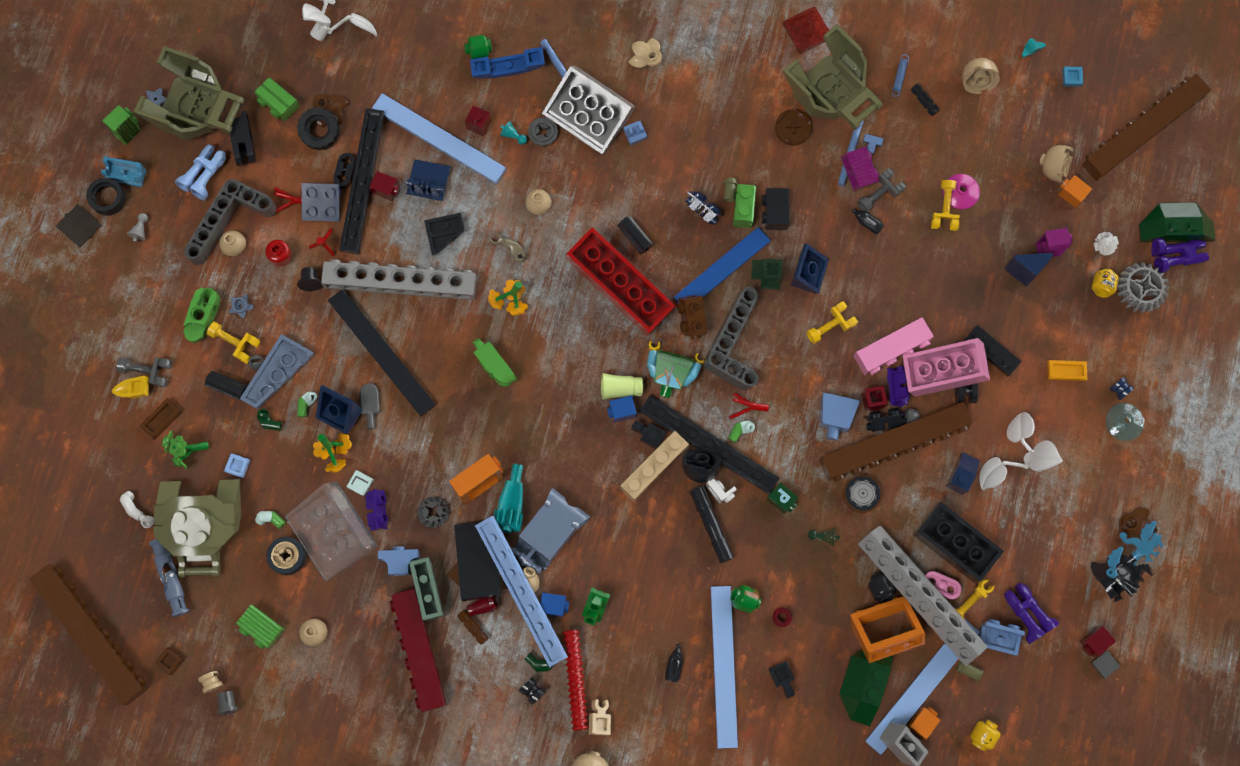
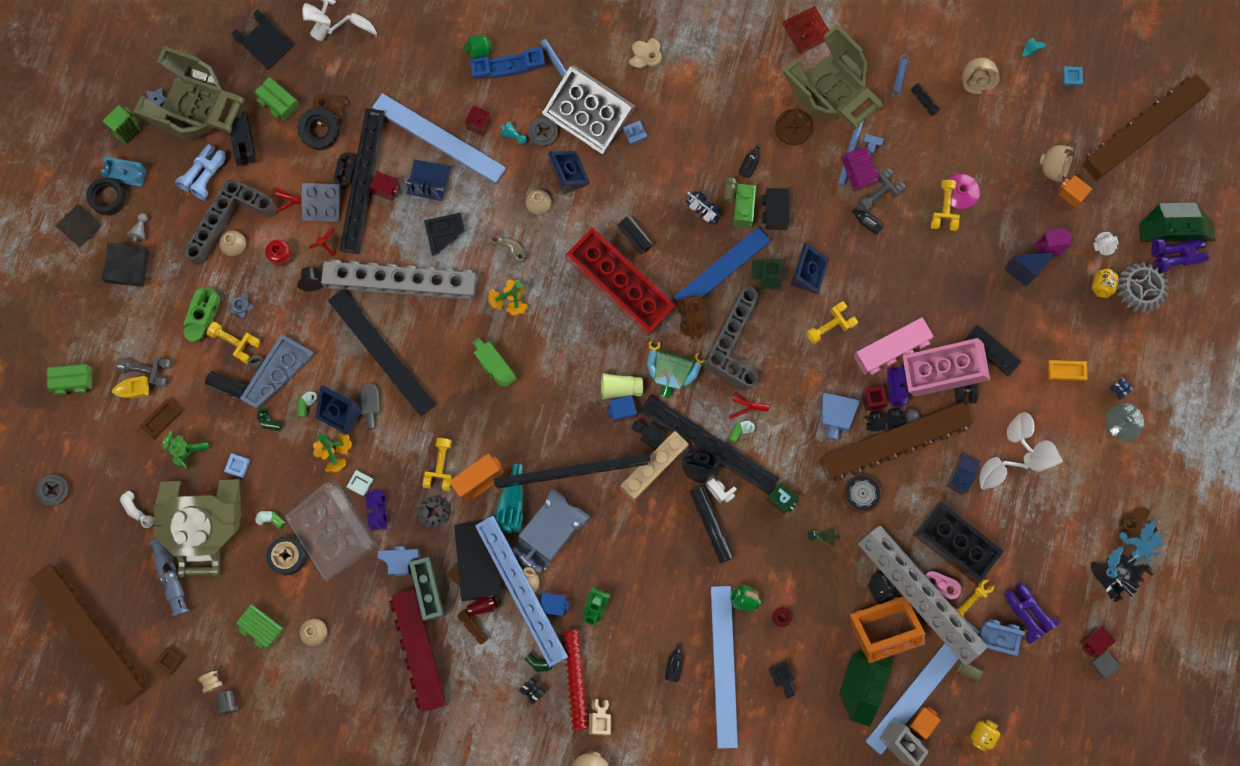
(43, 490): none -> dark grey gear
(69, 379): none -> bright green brick
(125, 265): none -> black brick
(265, 41): none -> black flag
(443, 445): none -> yellow bar
(568, 170): none -> dark blue slope
(572, 471): none -> black tile
(749, 163): none -> black piece

